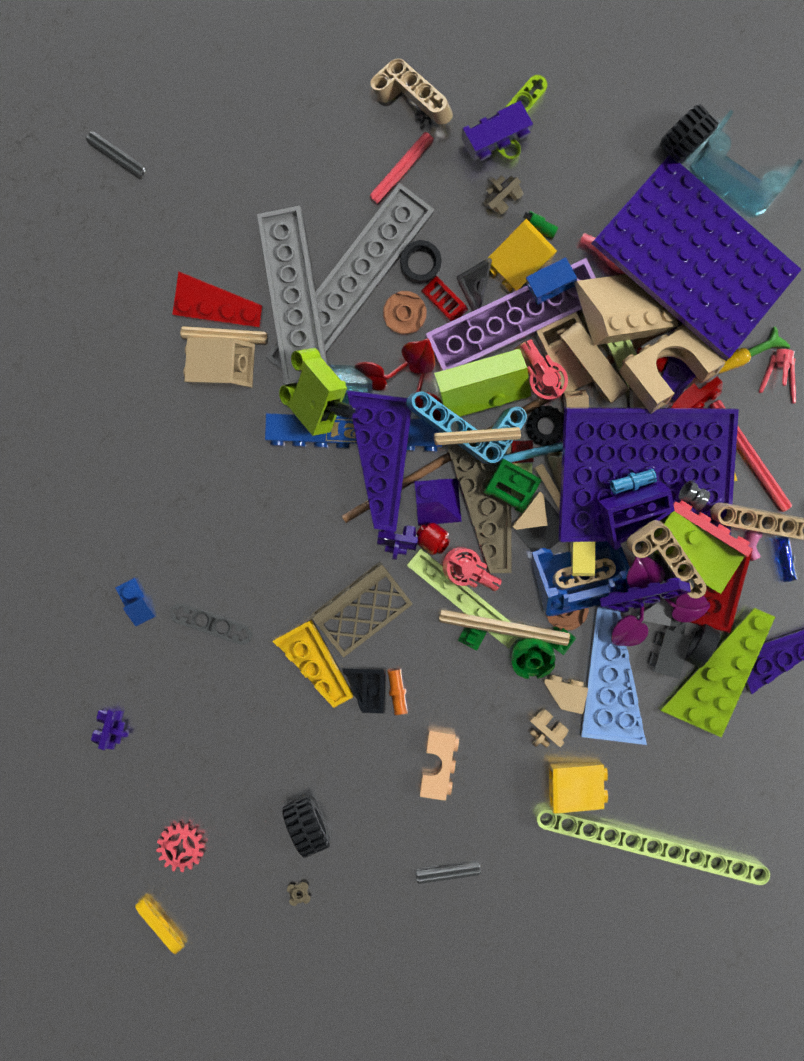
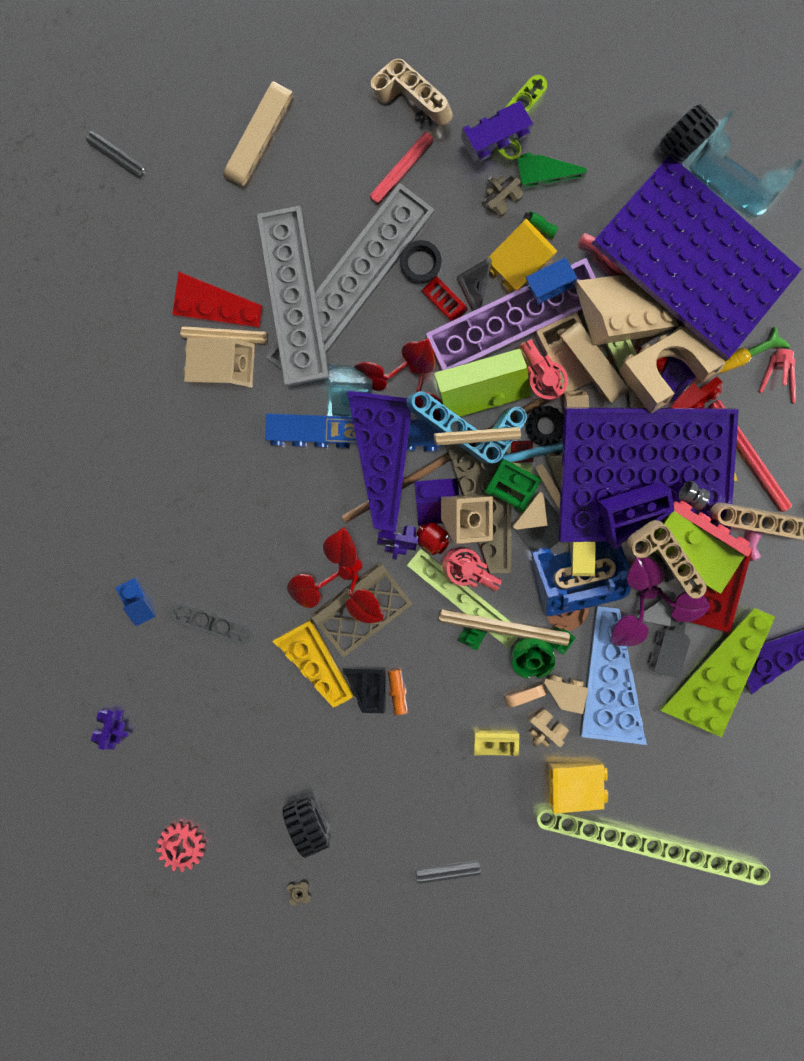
(159, 925): yellow beam -> none
(257, 134): none -> tan beam
(318, 393): lime piece -> none
(338, 549): none -> red plant
(404, 313): nougat tile -> none
(437, 784): light nougat arch -> none
(468, 518): none -> tan slope
(496, 743): none -> light yellow hinge
(525, 695): none -> light nougat beam
(541, 170): none -> green slope
(633, 481): dark azure pin -> none
(651, 594): dark purple wing -> none
(703, 645): black tyre -> none
(786, 559): clear blue pin -> none

